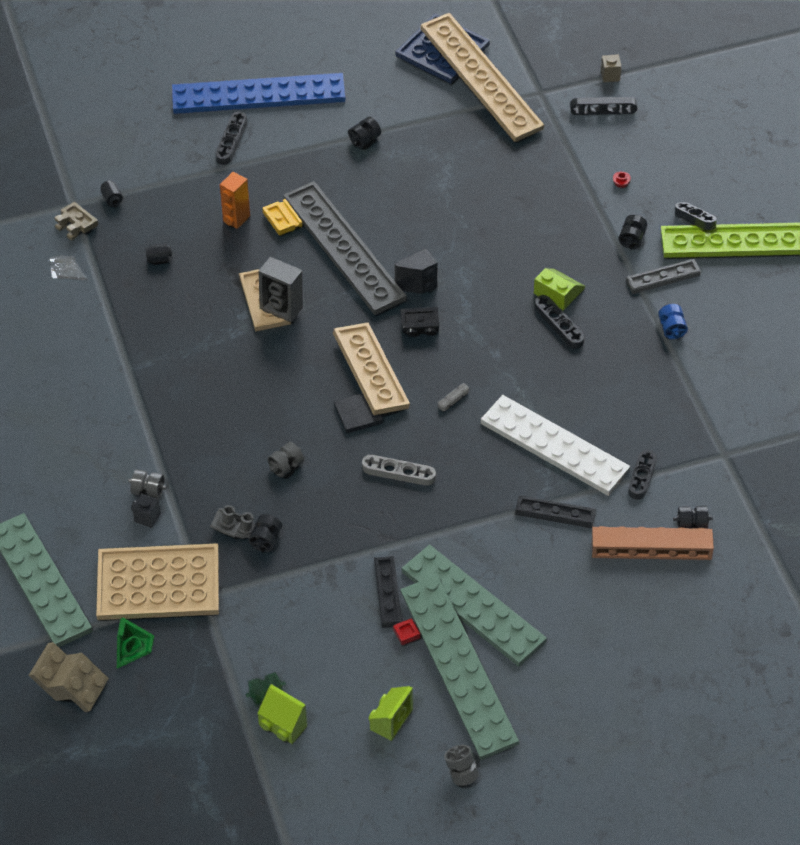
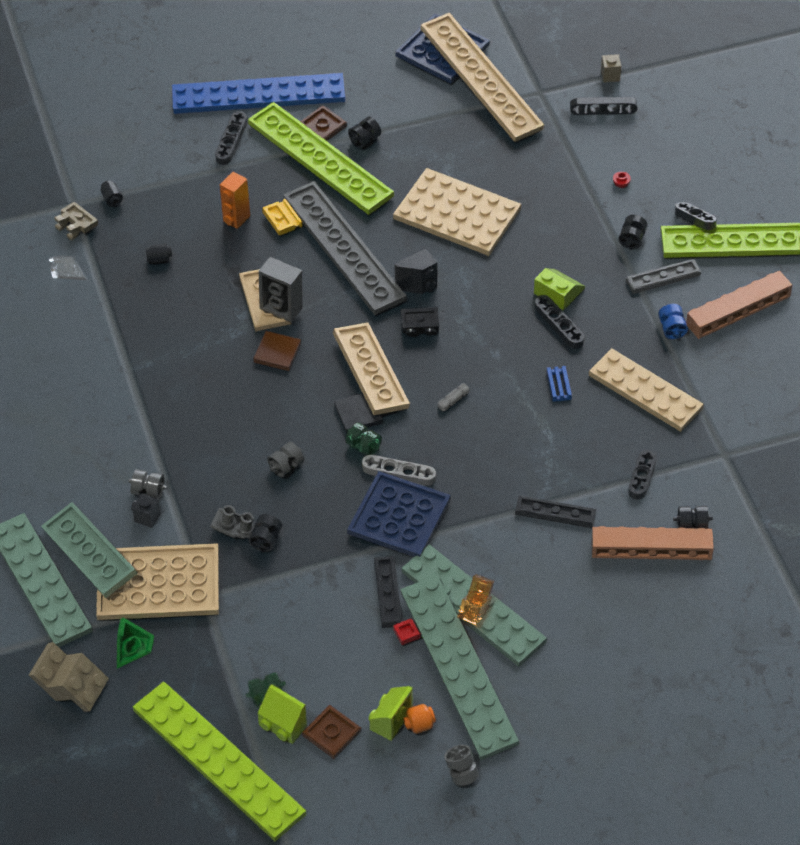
(89, 550): none -> sand green plate
(220, 761): none -> lime plate
(277, 350): none -> reddish brown tile
(321, 158): none -> lime plate
(324, 123): none -> reddish brown tile
(331, 731): none -> reddish brown tile
(360, 437): none -> clear green wheel
(399, 514): none -> dark blue plate
(419, 718): none -> orange head
(457, 211): none -> tan plate
(477, 601): none -> clear orange brick
(555, 445): white plate -> none
(557, 372): none -> blue tile
(646, 389): none -> tan plate
(738, 304): none -> nougat brick

